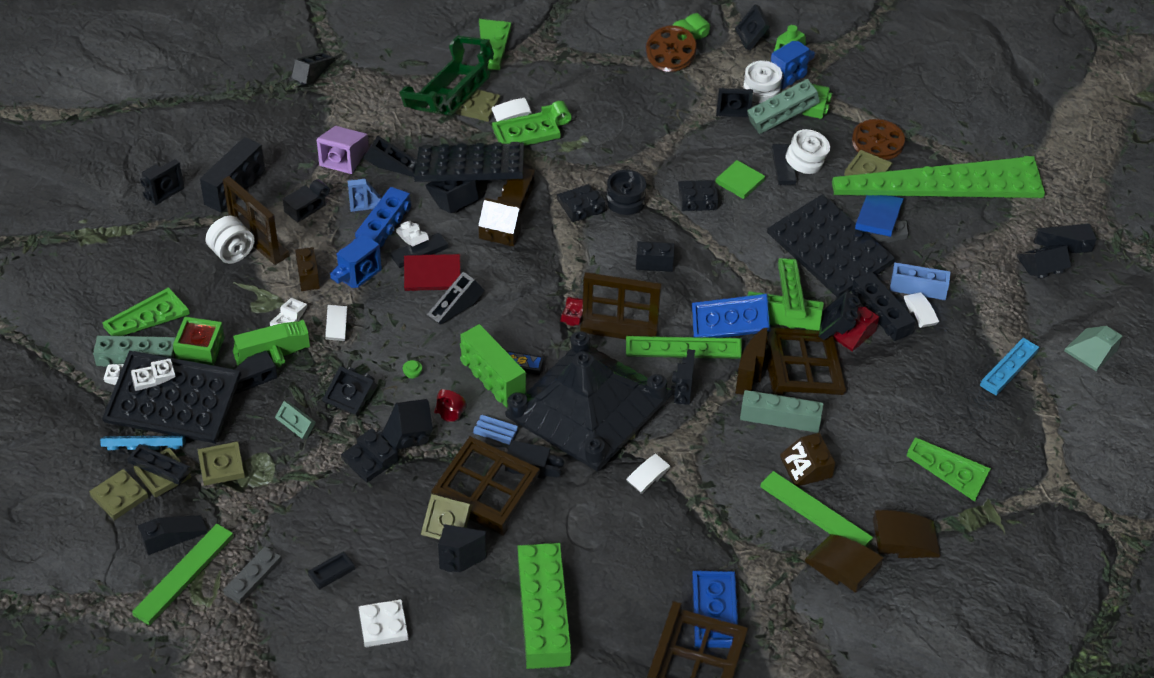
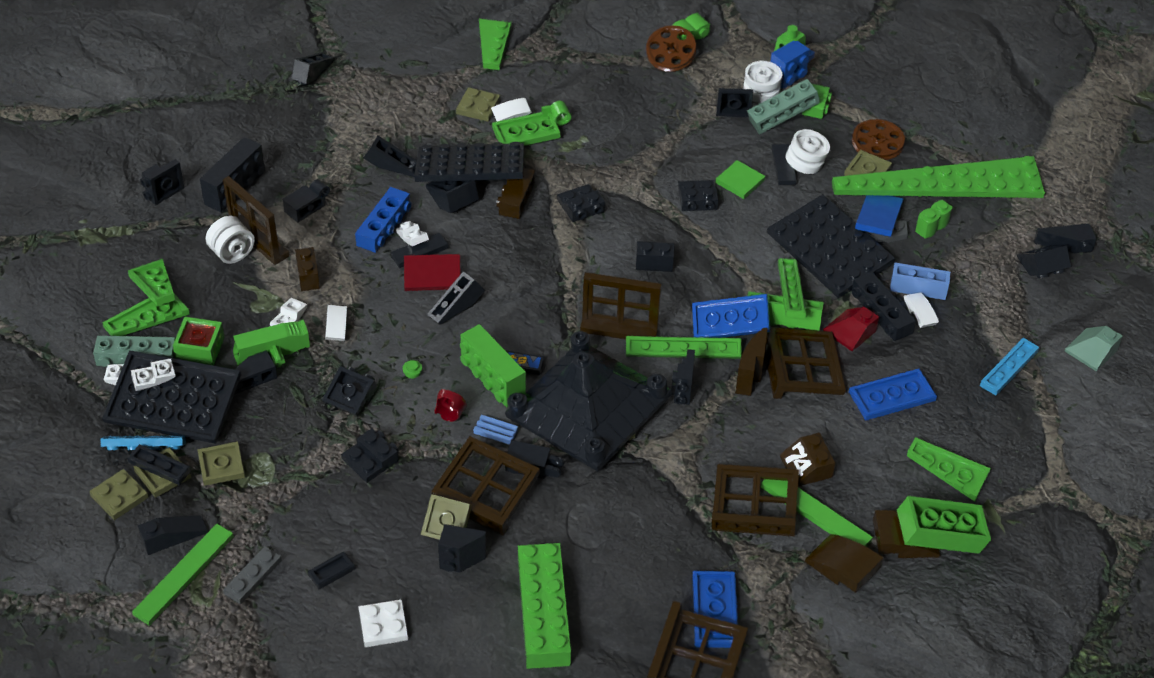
(153, 282): none -> bright green wing
(295, 419): sand green plate -> none
(341, 149): lavender slope -> none
(357, 262): blue hinge -> none
(362, 195): medium blue wing -> none
(409, 424): black slope -> none
(435, 90): dark green windscreen -> none
(499, 222): slope -> none
(573, 311): dark red bracket -> none
(626, 192): black wheel -> none
(648, 472): white slope -> none
(753, 27): black tile -> none
(754, 523): none -> dark brown window
(781, 411): sand green brick -> none
(839, 315): black plate -> none
(892, 394): none -> blue tile
(933, 219): none -> bright green brick
(943, 524): none -> bright green brick

